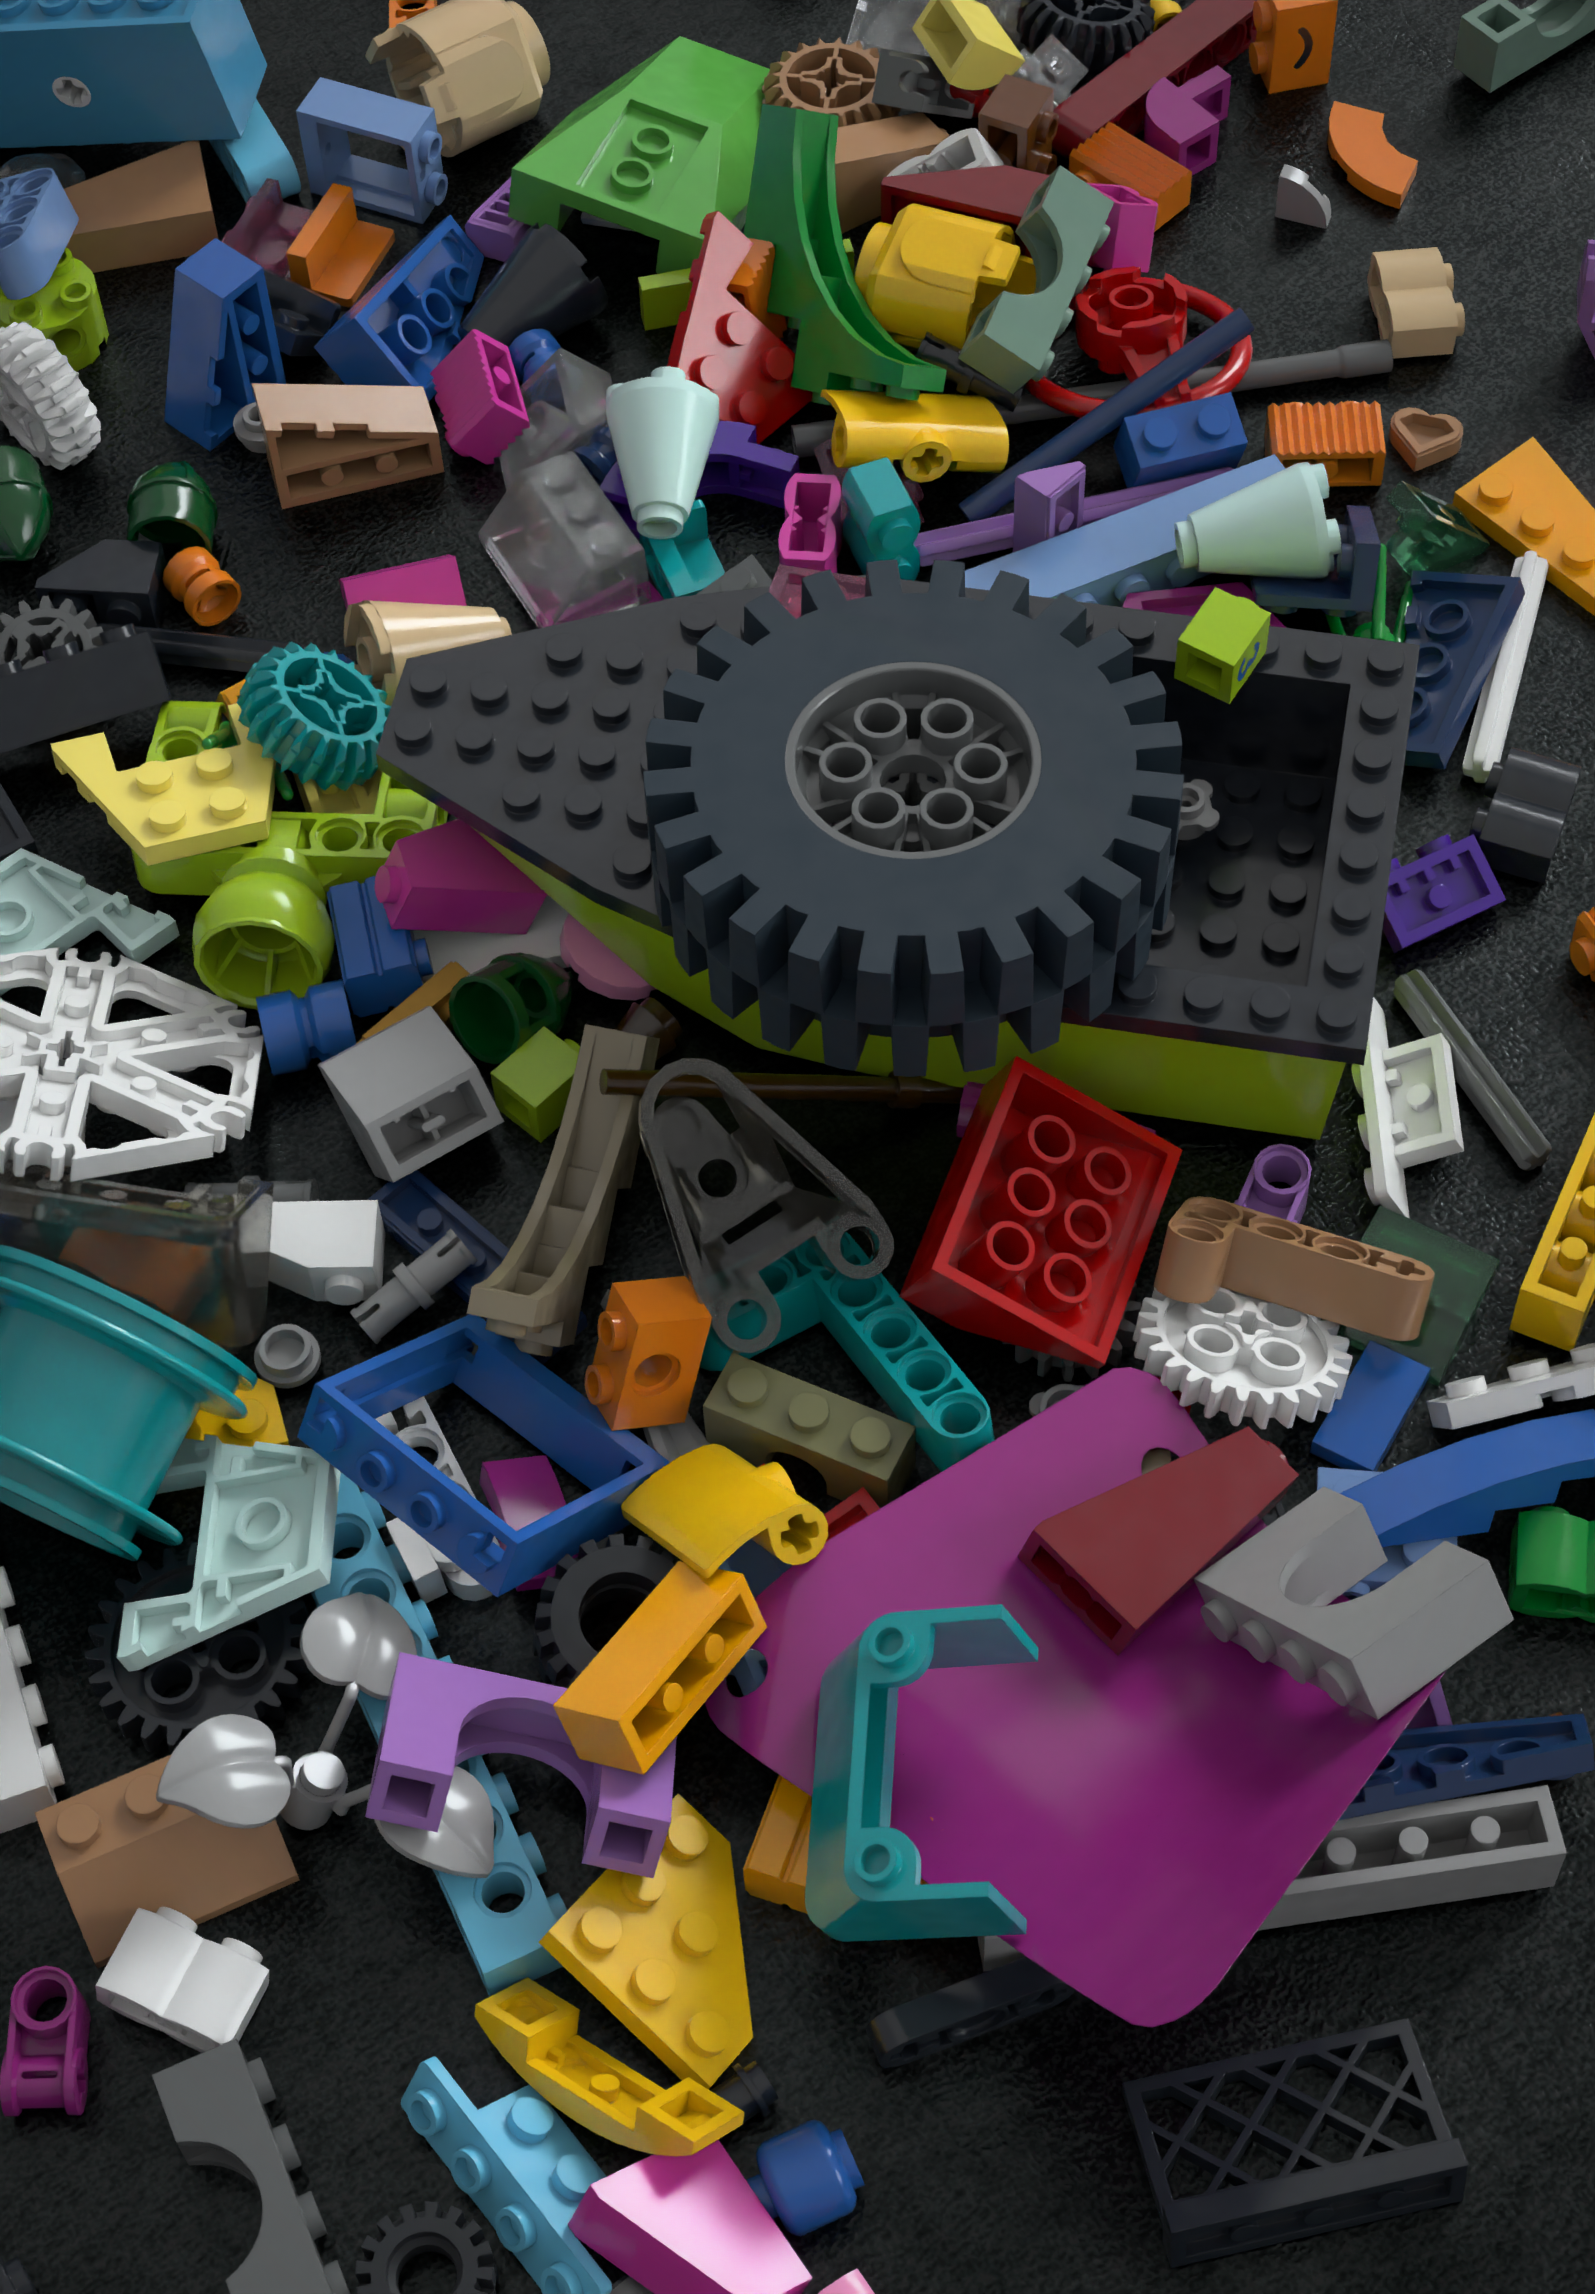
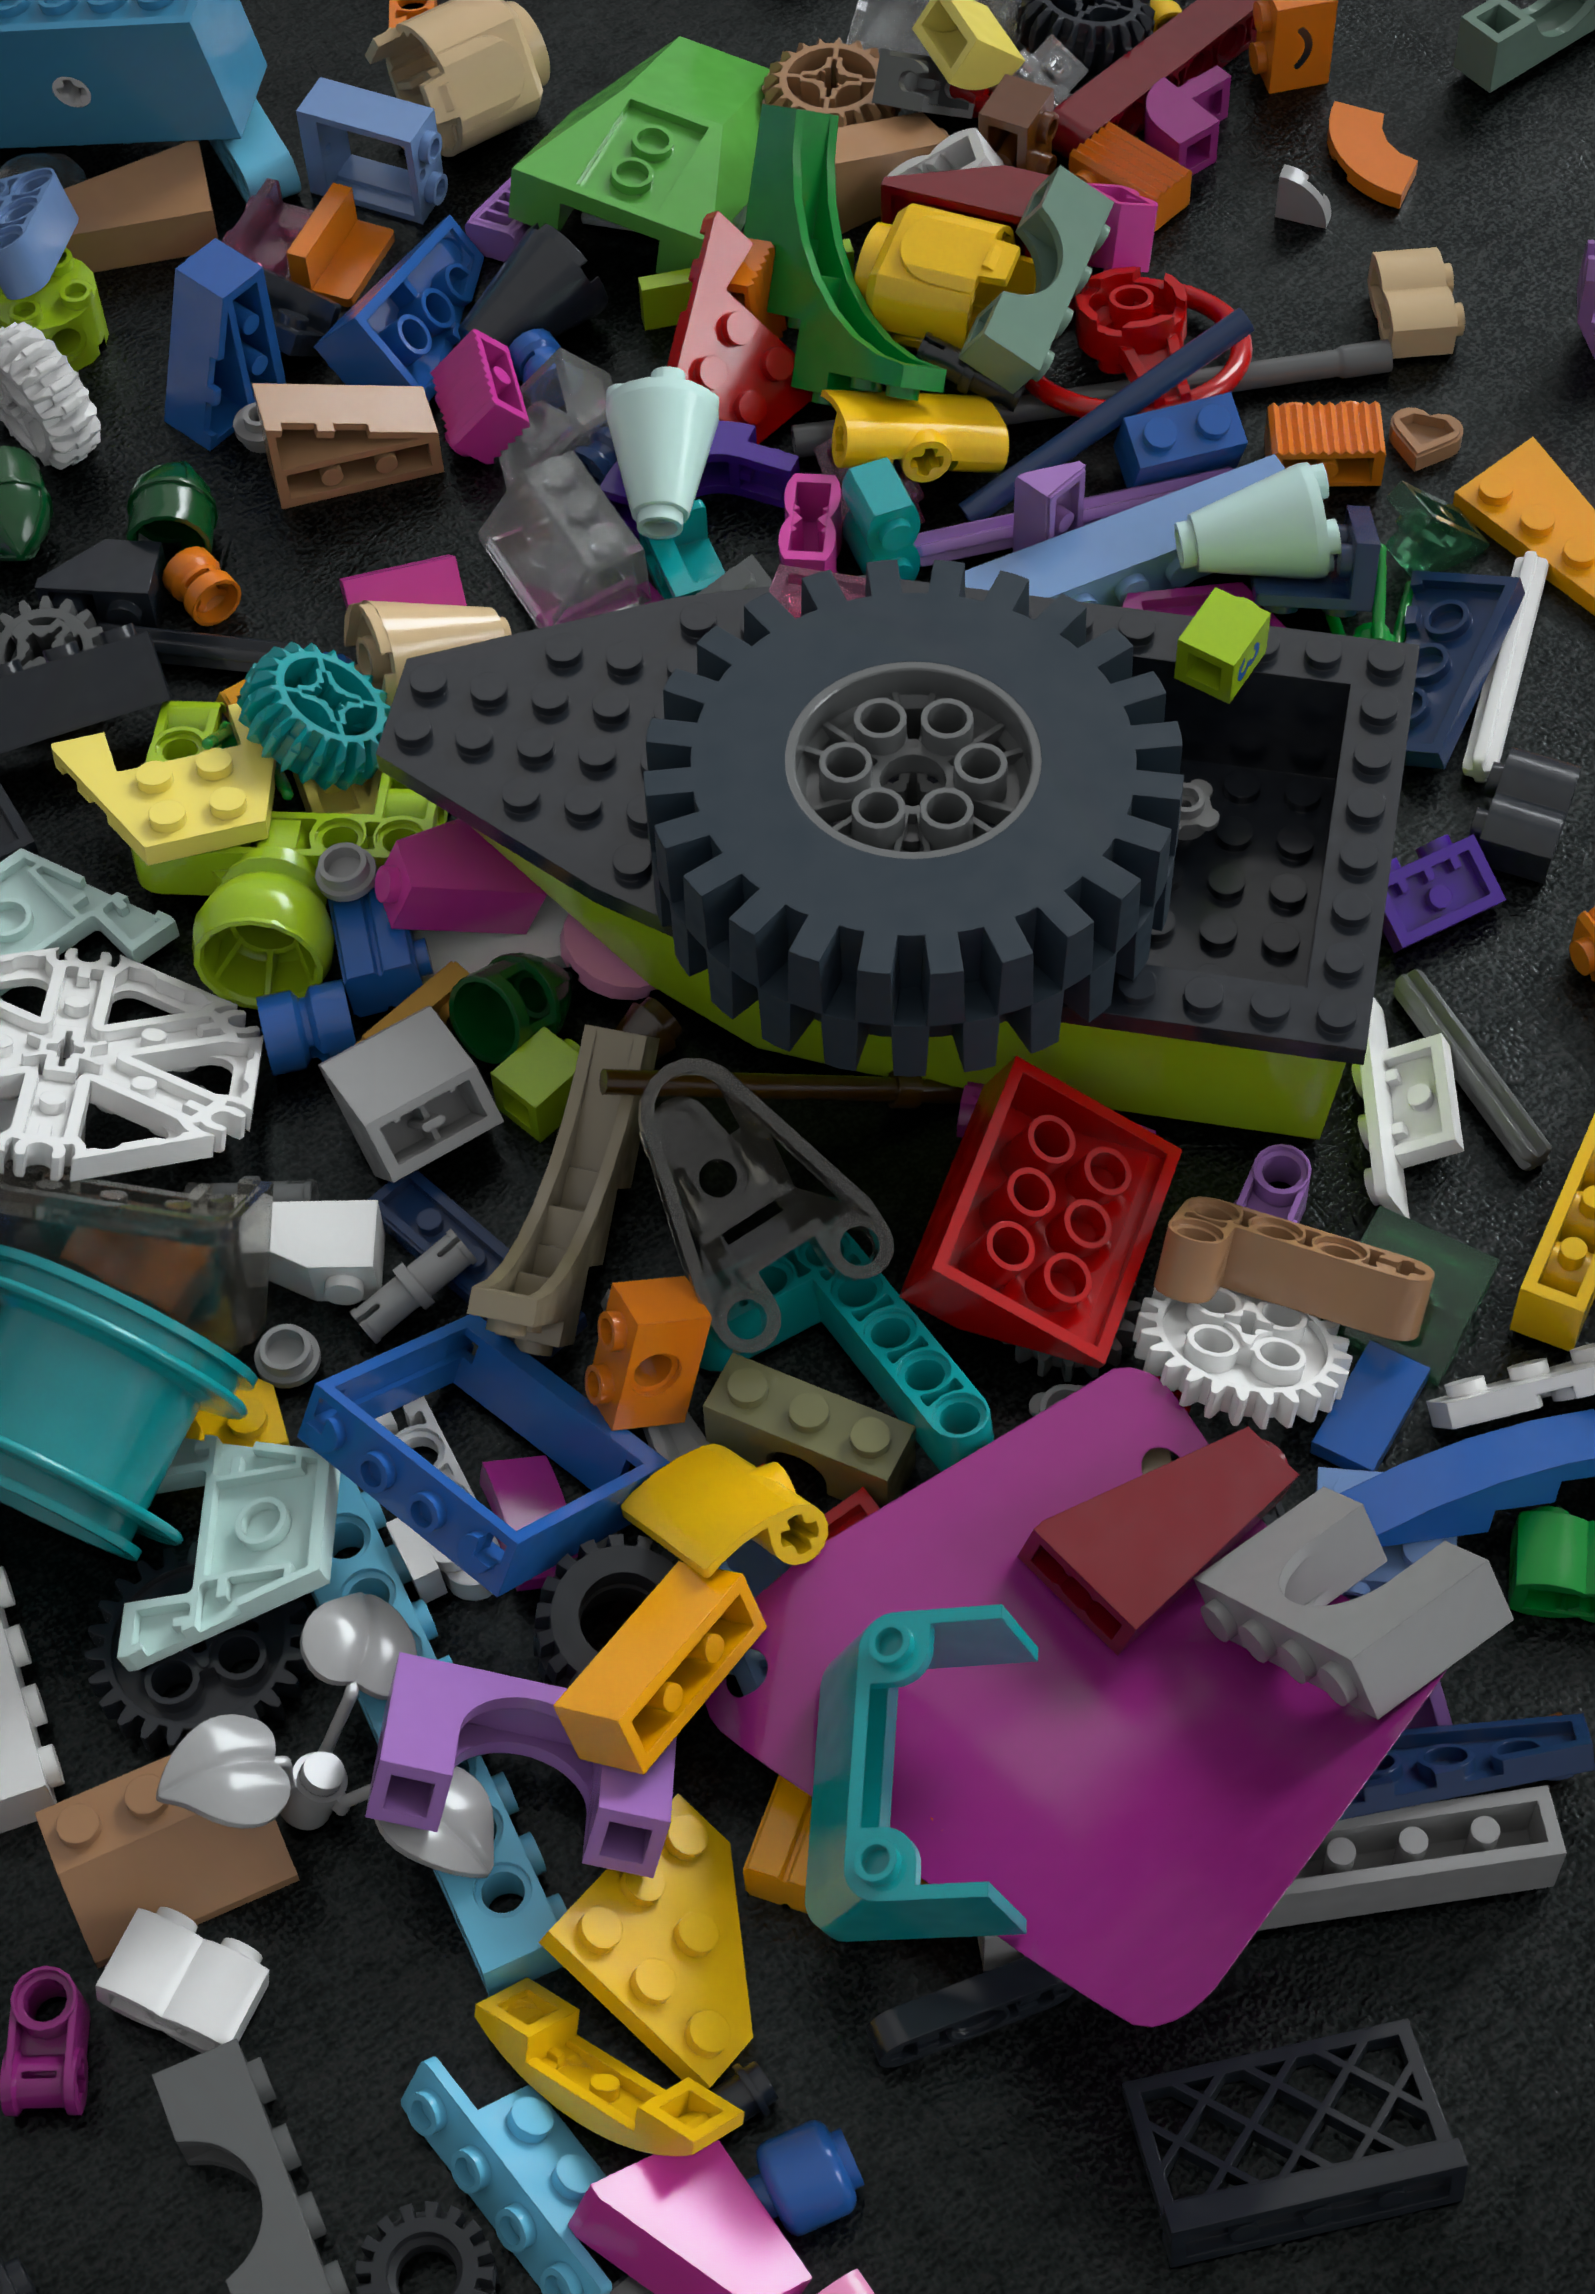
(345, 872): none -> light grey plate

